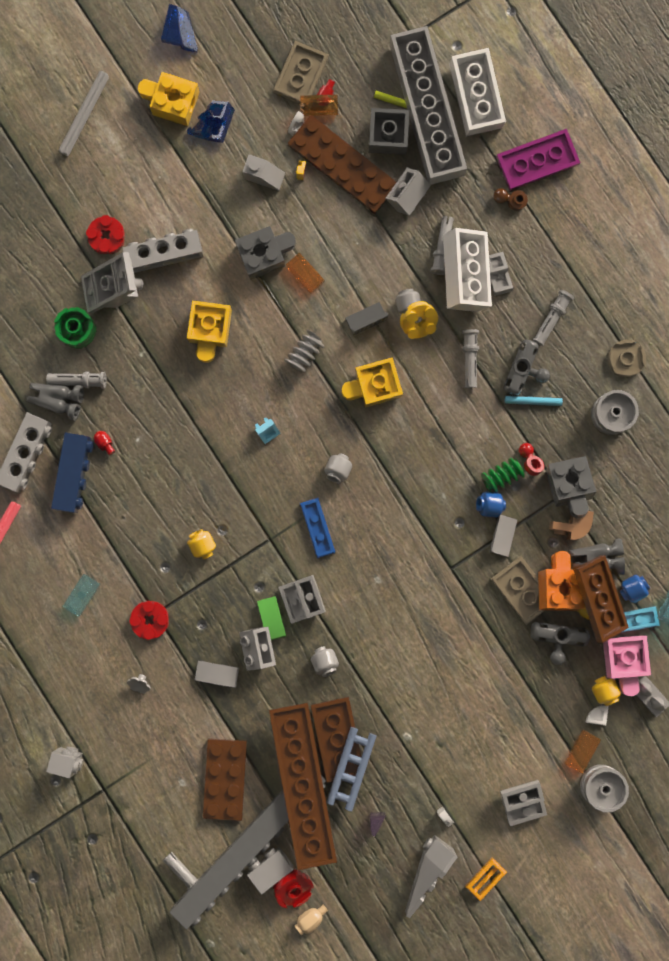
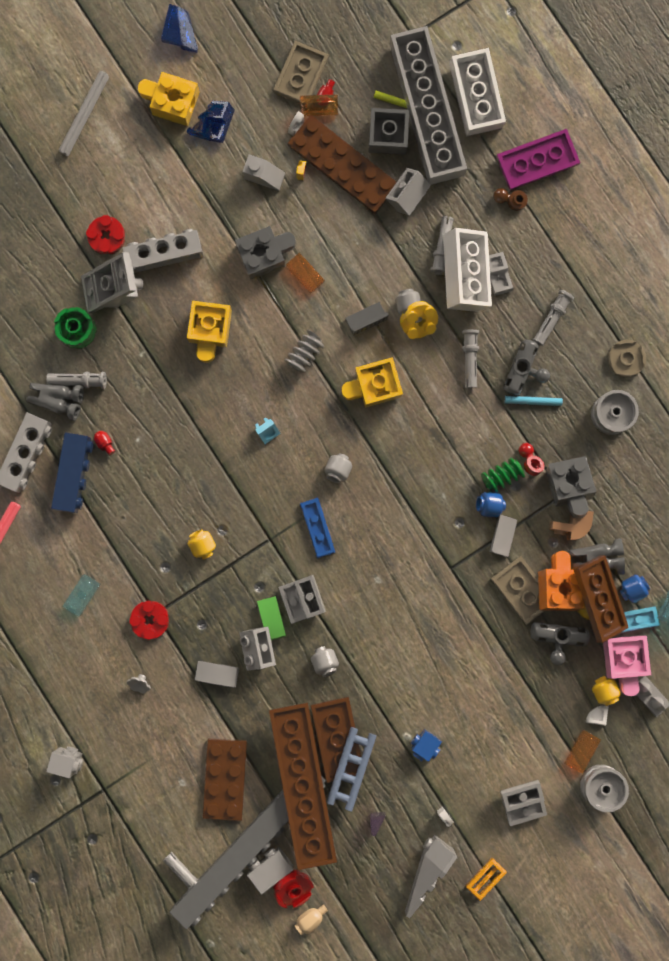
(425, 746): none -> blue brick

